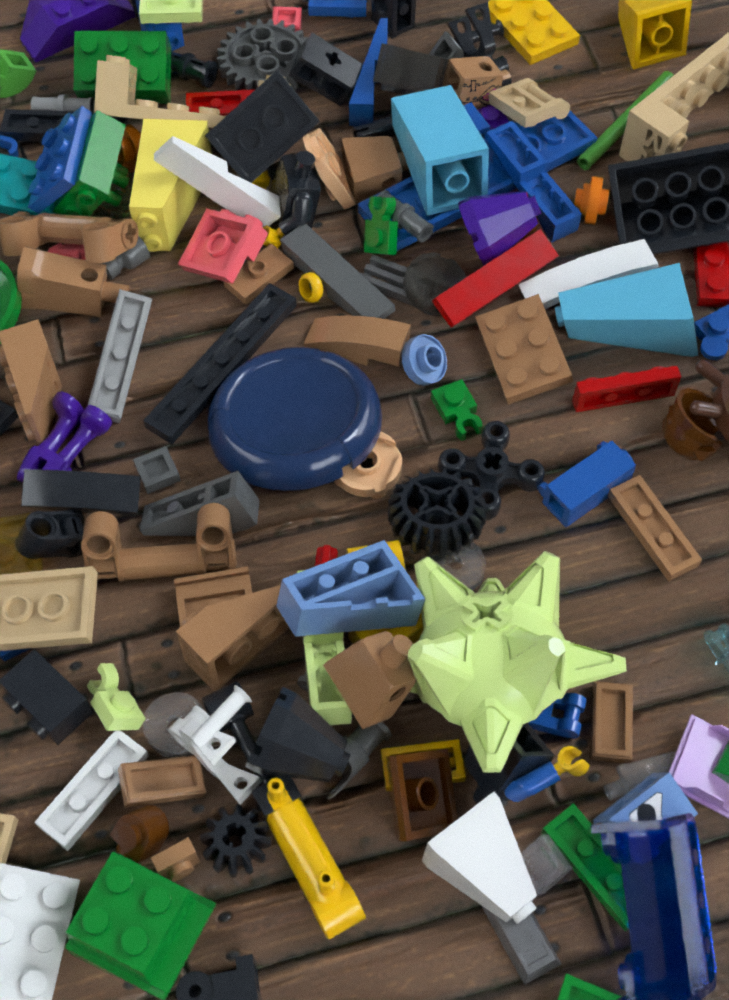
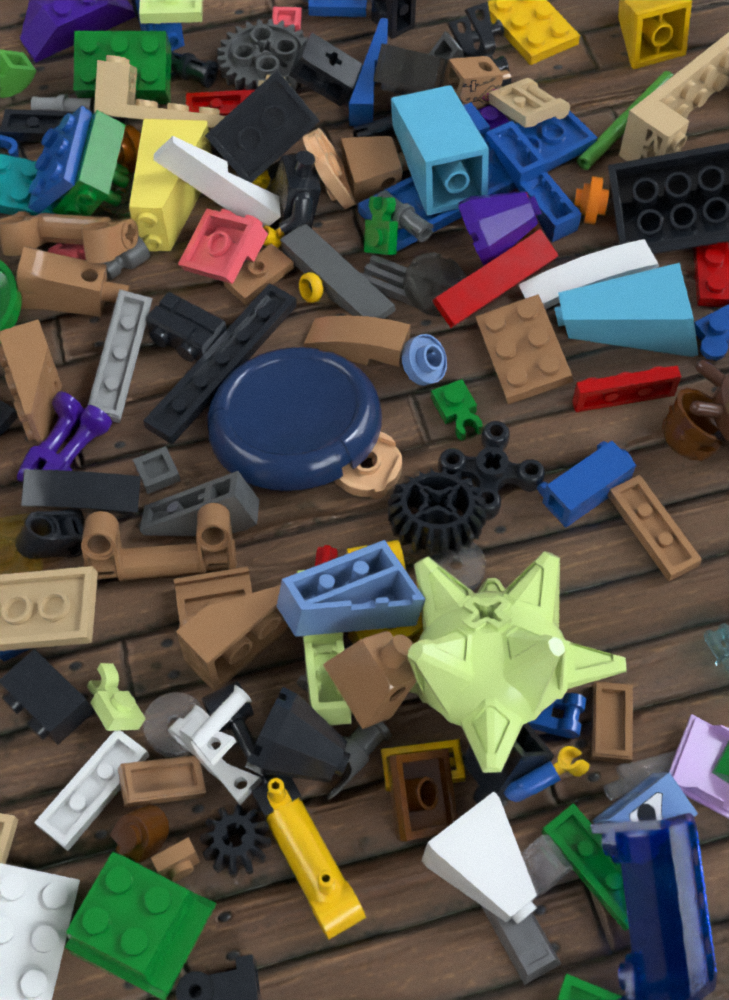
(184, 327): none -> black brick

